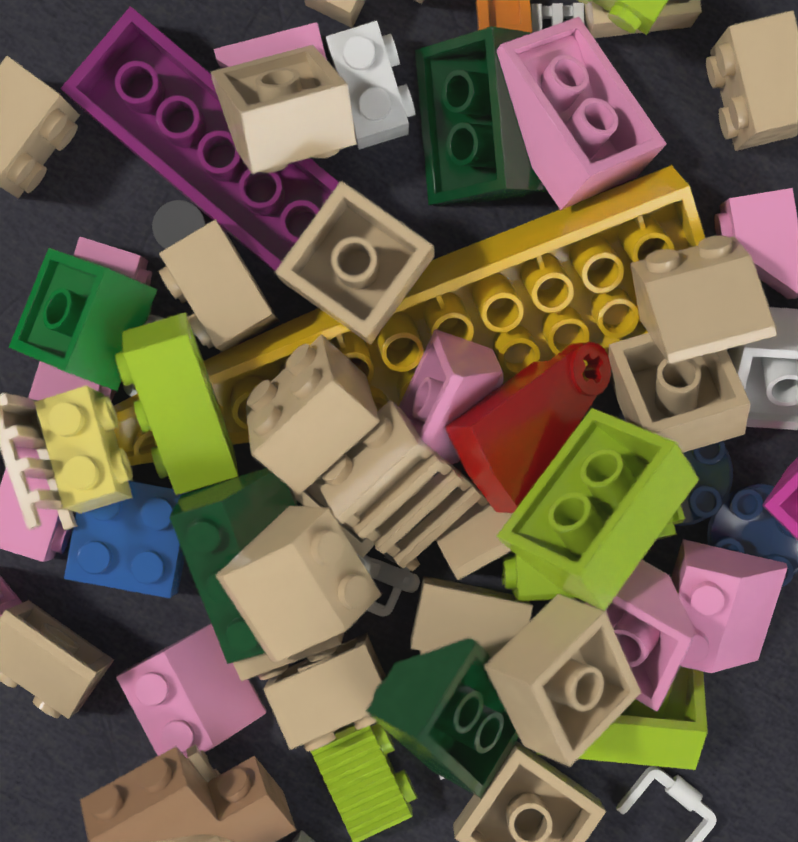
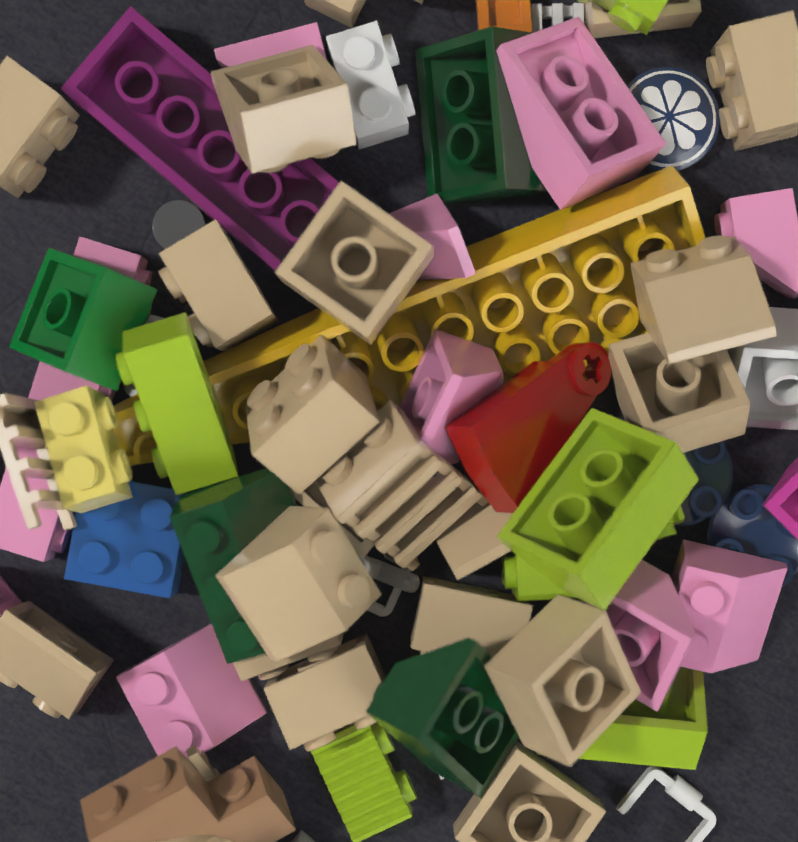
(436, 225): none -> bright pink slope
(681, 112): none -> dish

